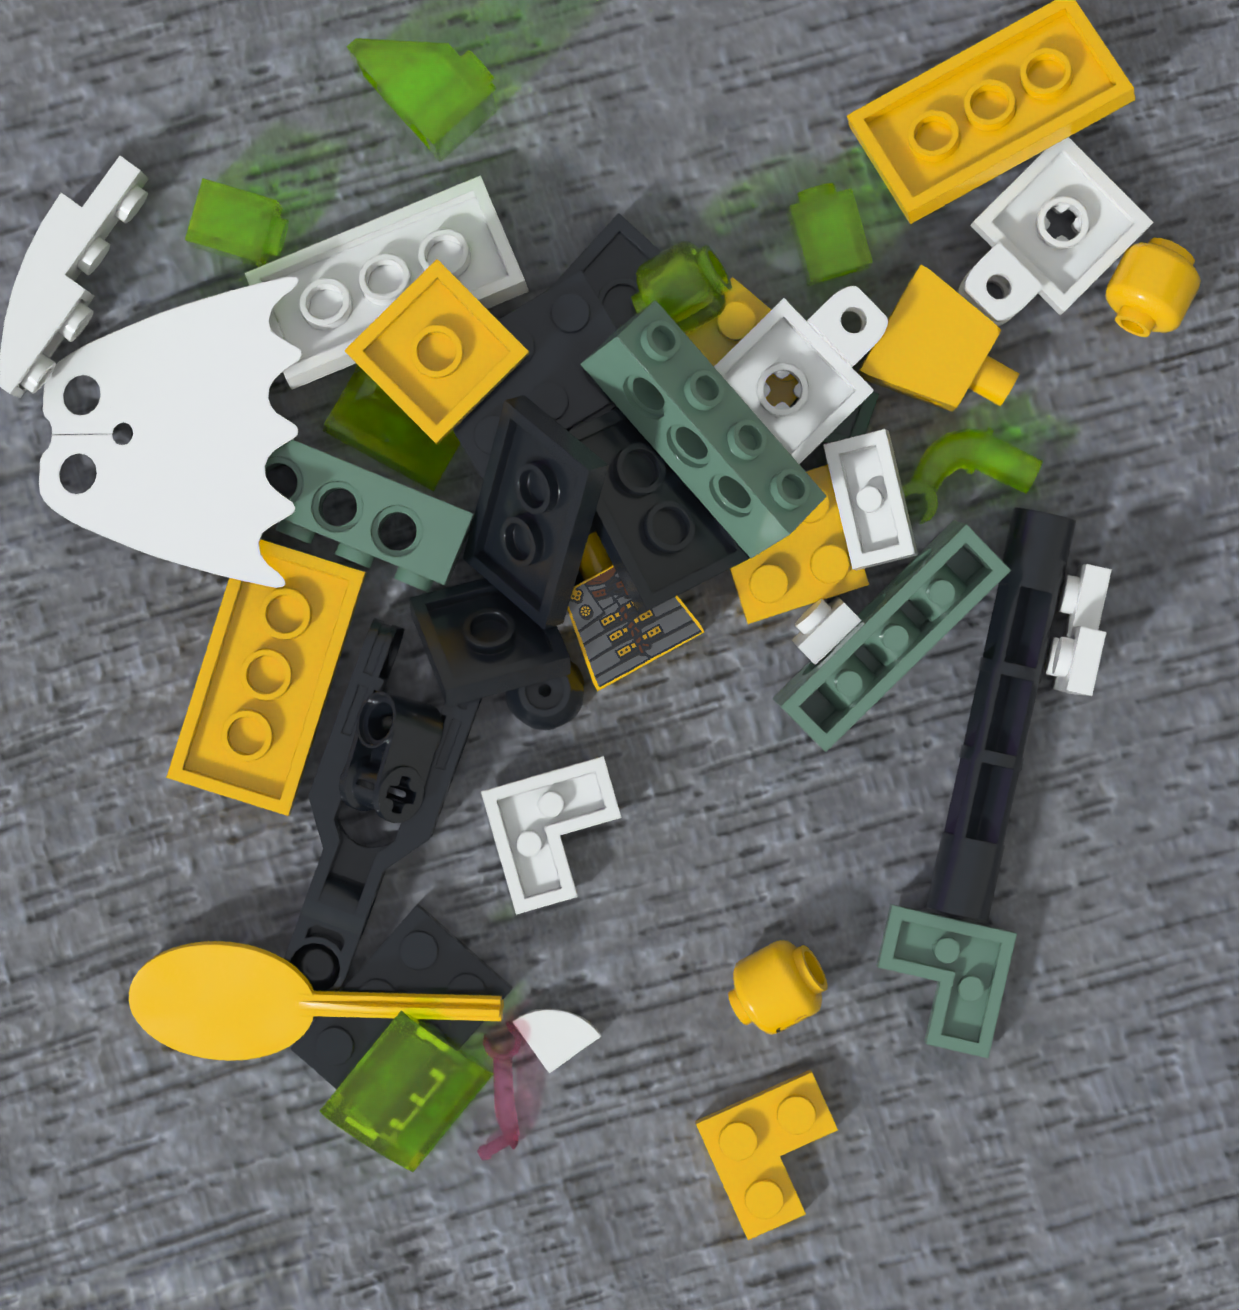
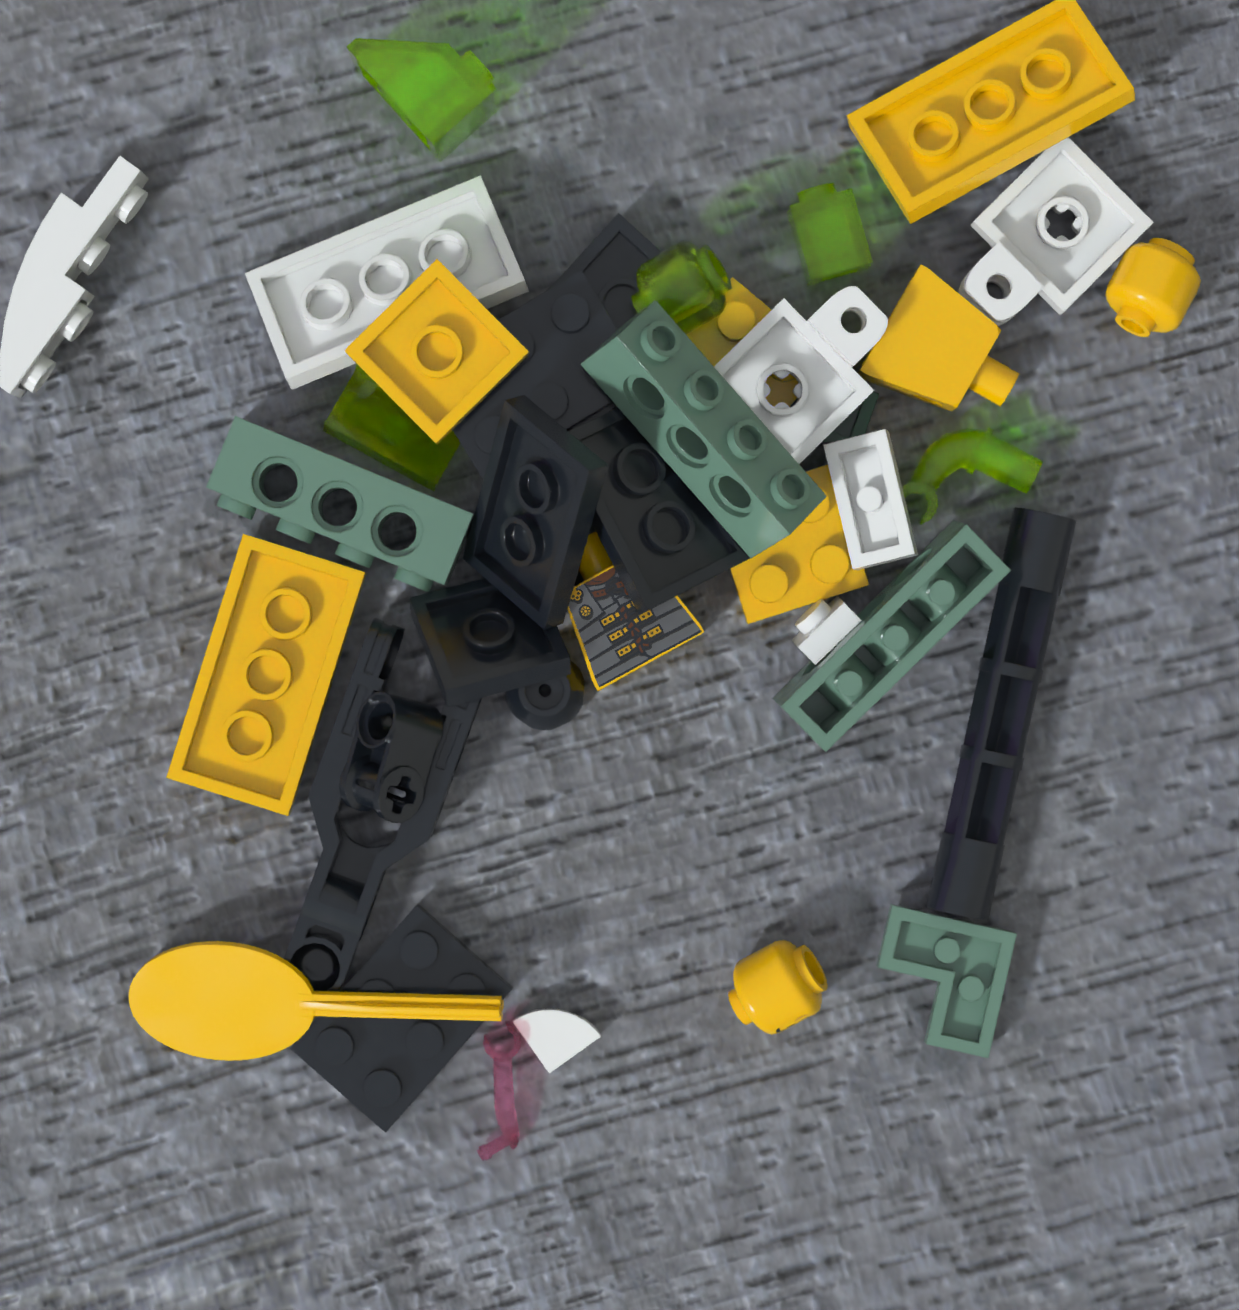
(201, 436): white piece -> none
(236, 224): clear neon green brick -> none
(406, 1092): clear neon green slope -> none
(529, 824): white plate -> none
(749, 1144): yellow plate -> none
(1077, 654): white plate -> none

